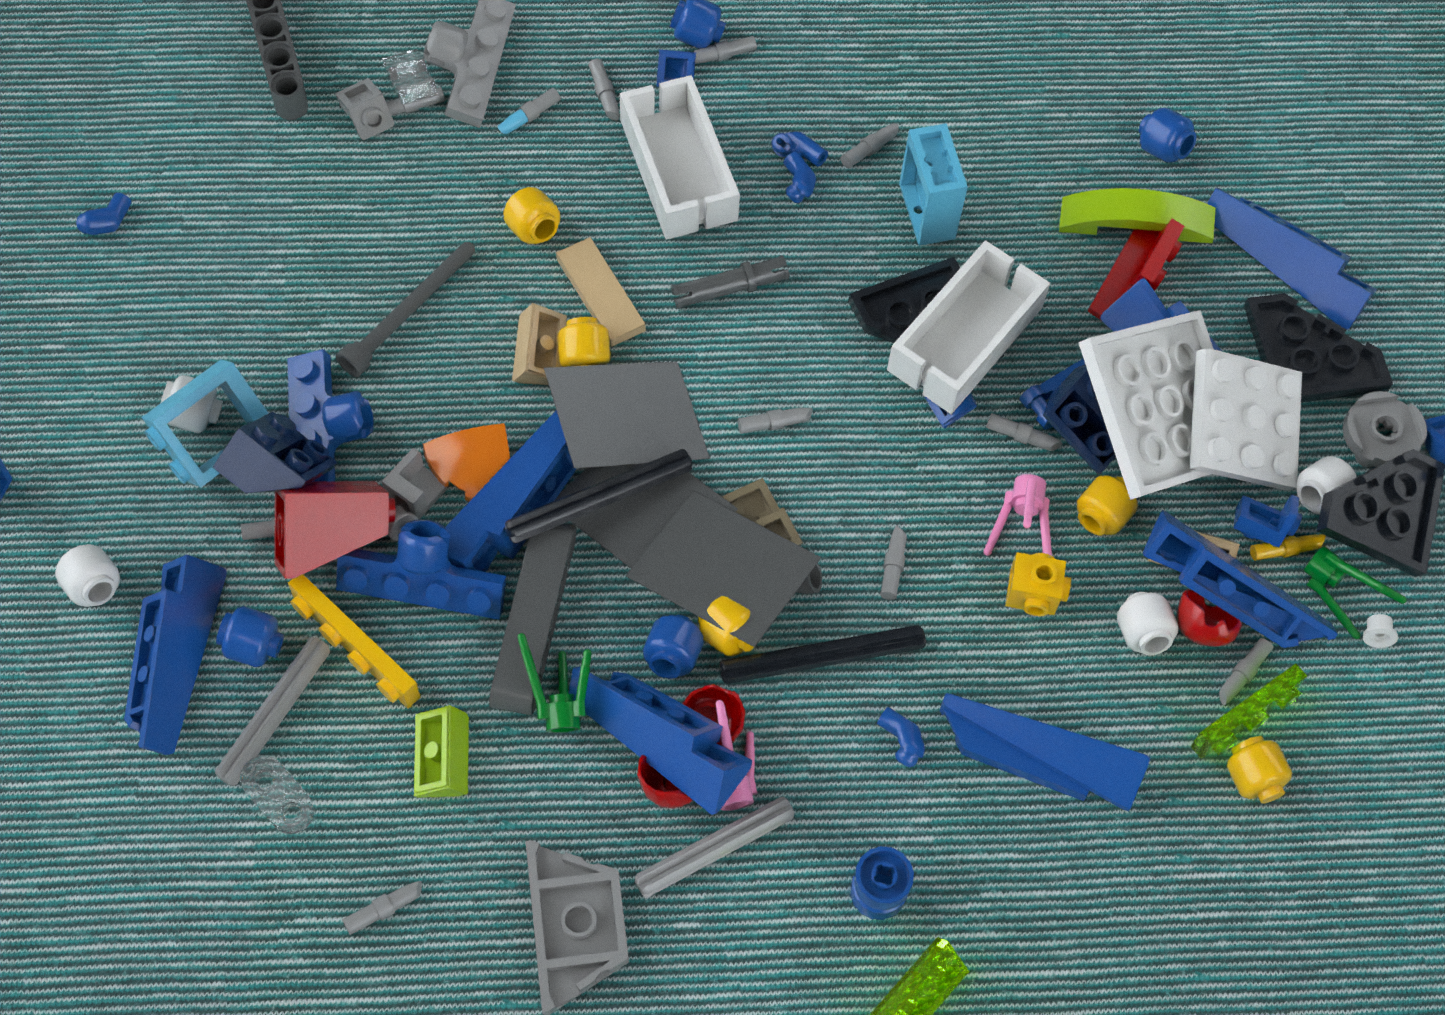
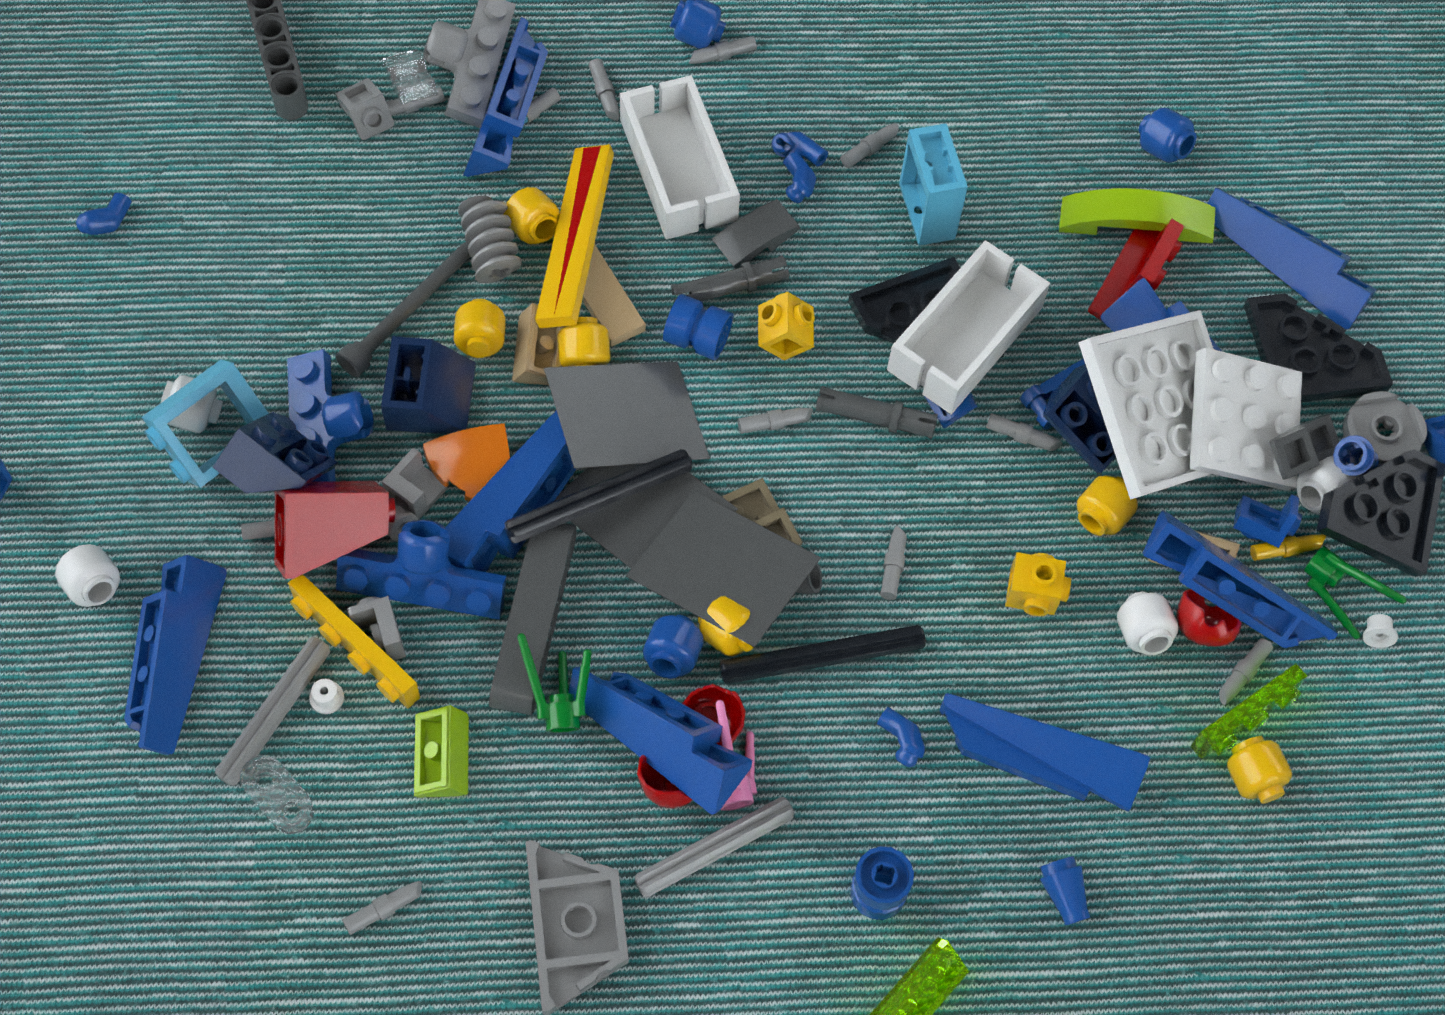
(249, 636): blue head -> none
(329, 702): none -> white piece
(380, 617): none -> light grey bracket
(427, 387): none -> dark blue slope
(479, 328): none -> yellow head
(489, 238): none -> light grey piece
(508, 104): none -> blue wedge
(574, 237): none -> yellow tile
(675, 65): blue slope -> none
(693, 325): none -> blue wheel
(756, 231): none -> dark grey slope
(786, 326): none -> yellow brick
(877, 412): none -> dark grey pin
(1028, 500): bright pink plant -> none
(1066, 889): none -> blue cone
(1304, 446): none -> dark grey slope
(1350, 450): none -> blue cone

